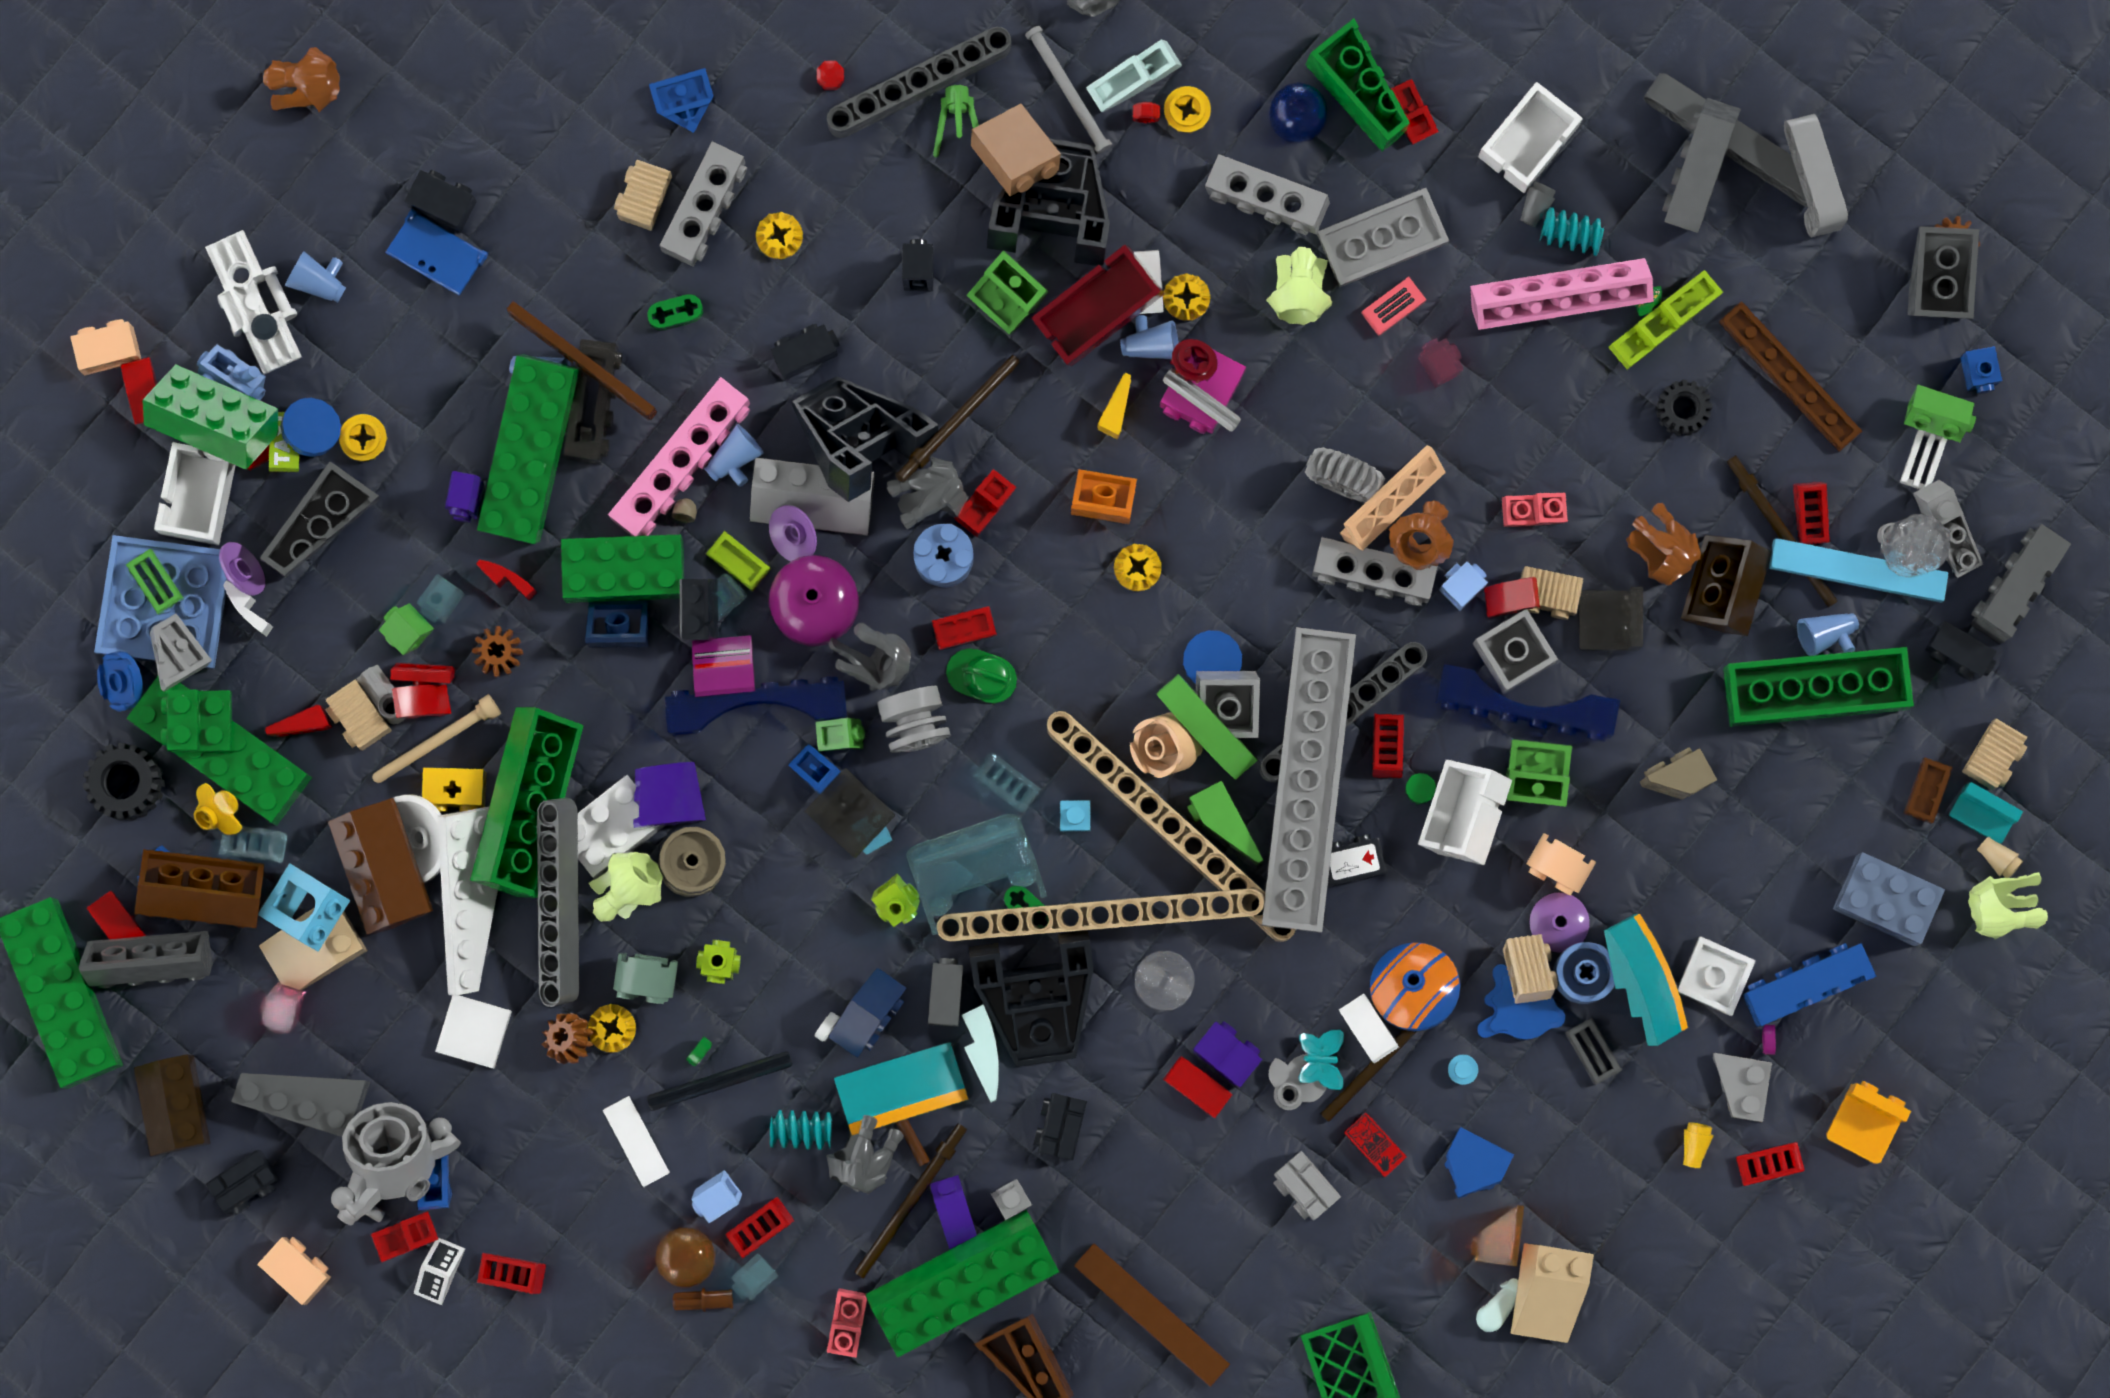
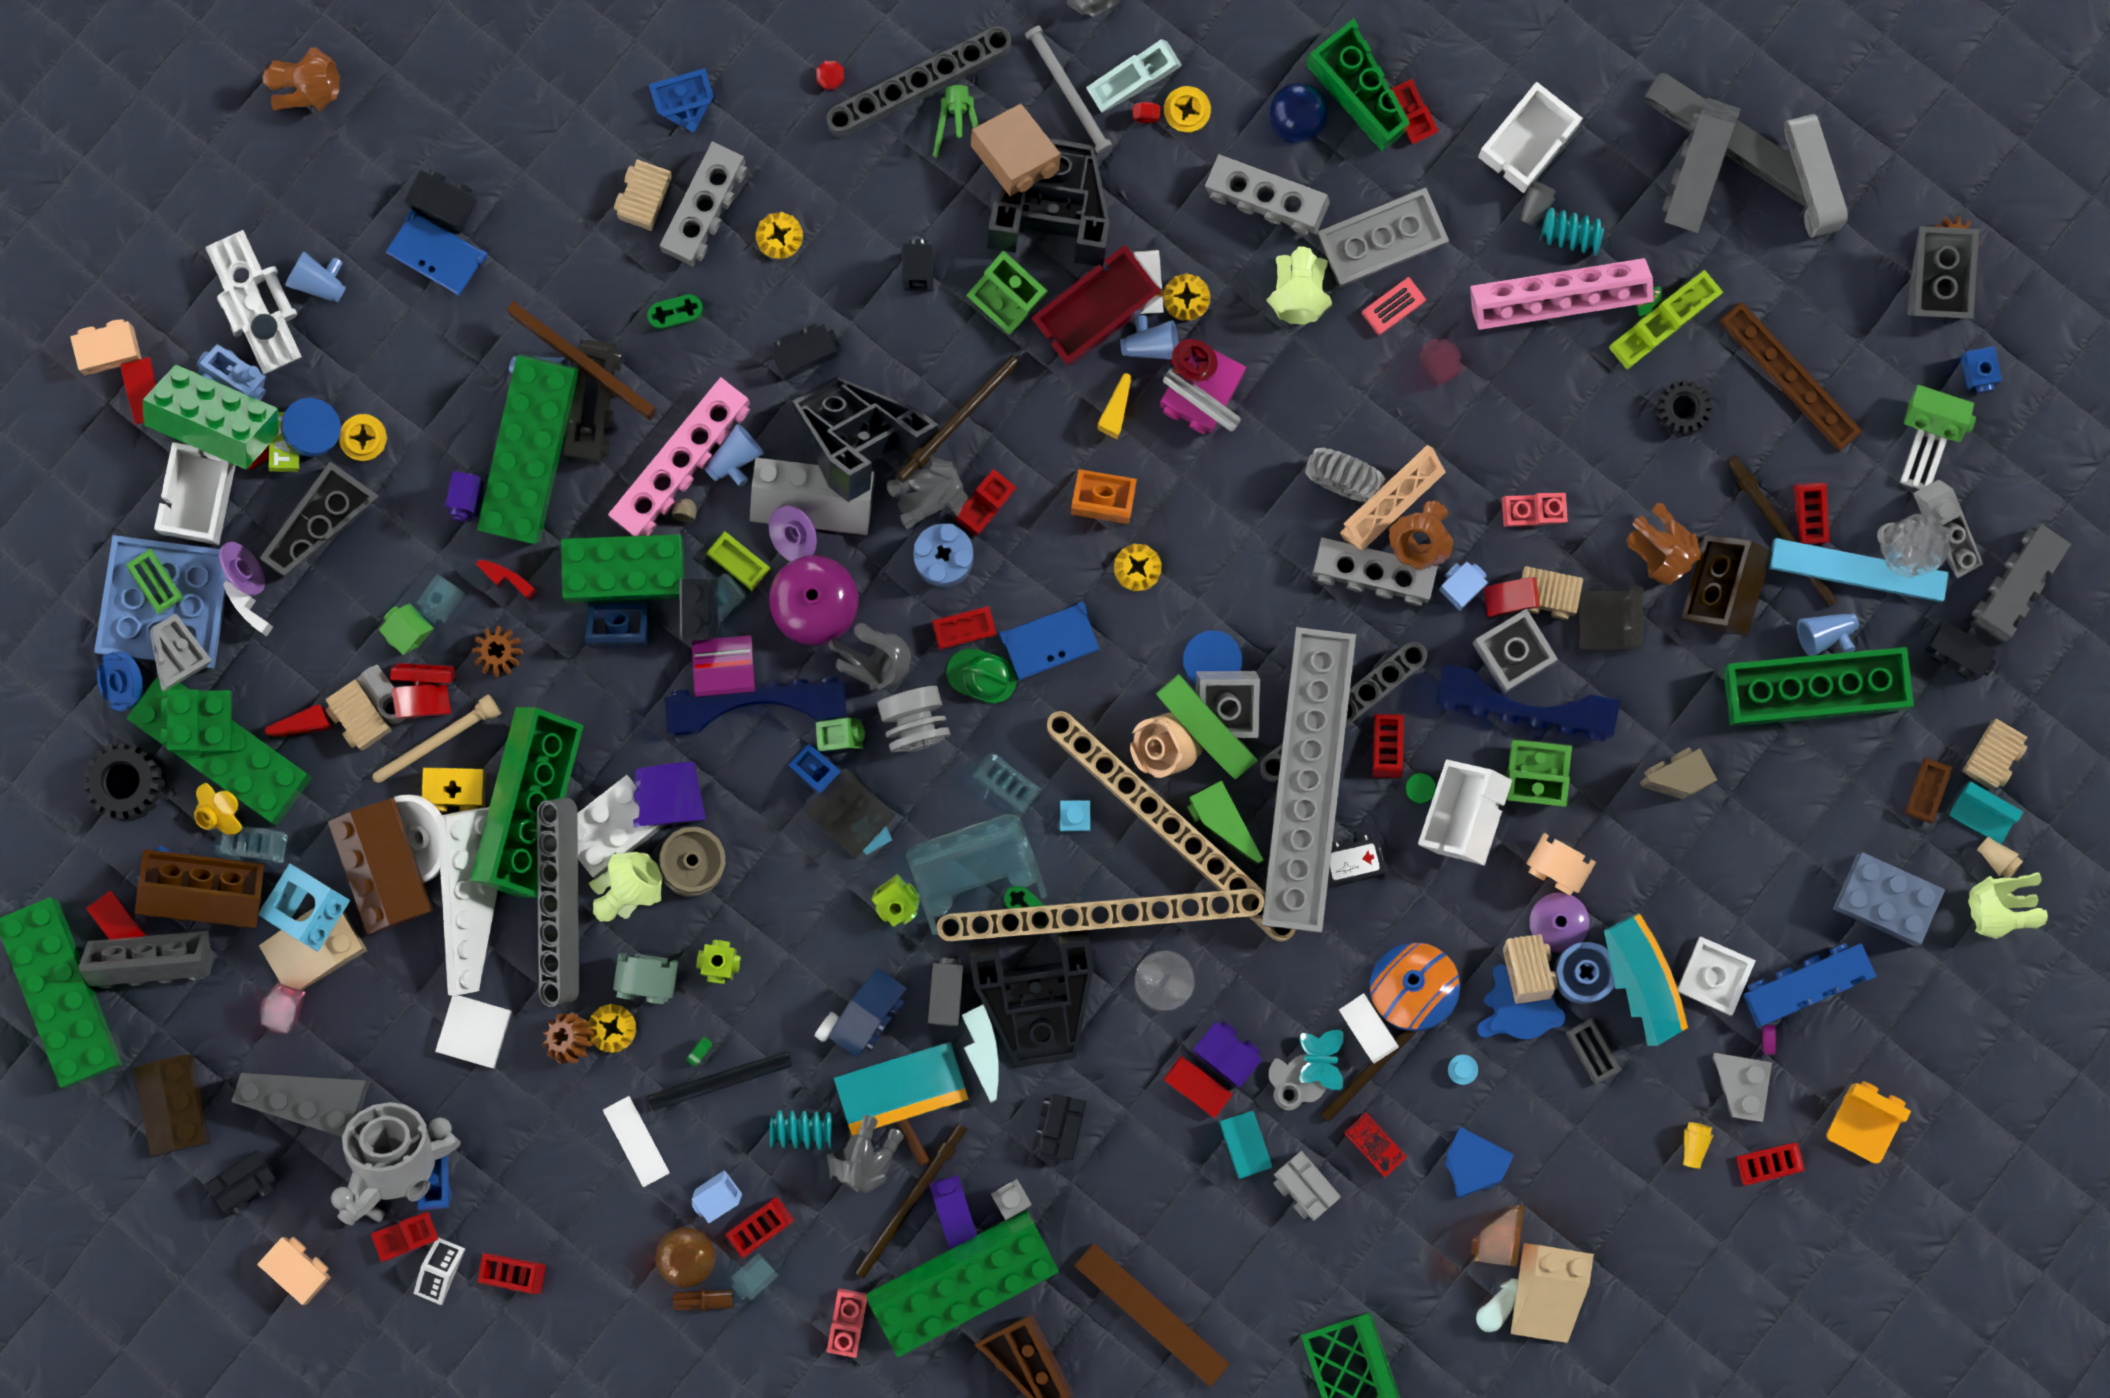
(1049, 636): none -> blue door
(1245, 1144): none -> teal panel

